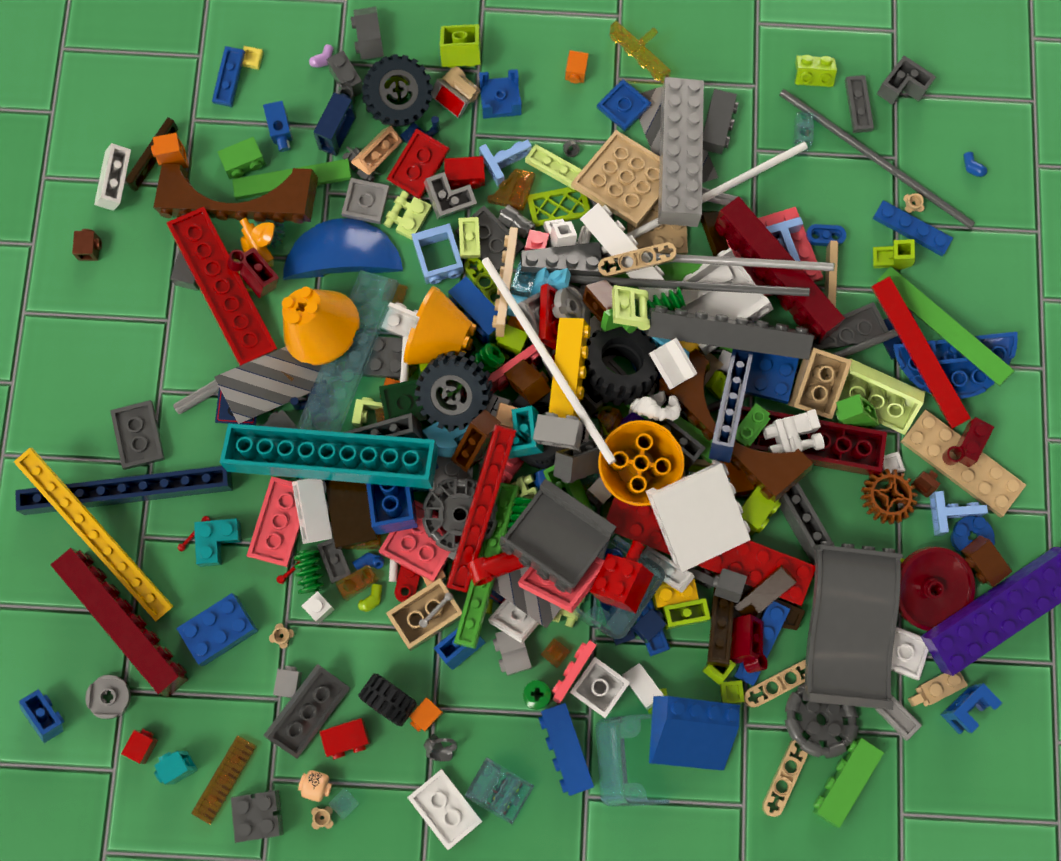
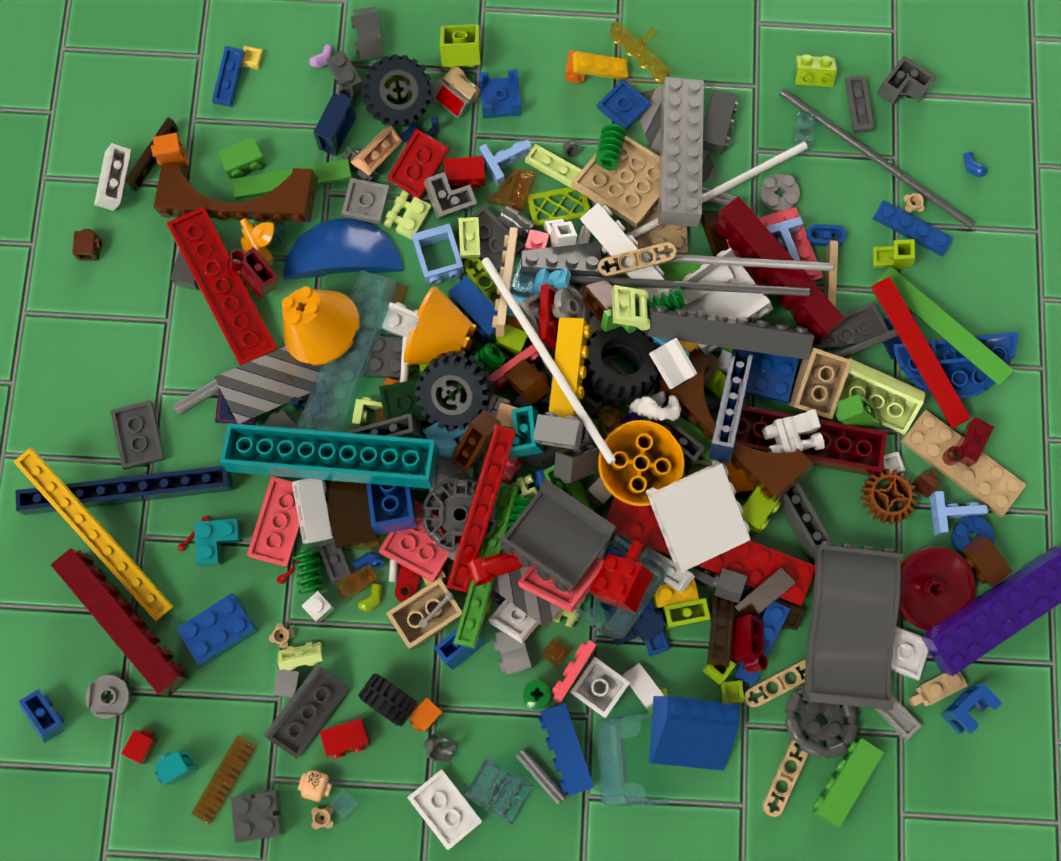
(278, 124): blue torso -> none
(302, 655): none -> yellowish green plate
(540, 776): none -> light grey axle
(600, 65): none -> yellow plate
(610, 146): none -> green piece
(752, 425): bright green window -> none
(779, 182): none -> light grey plate

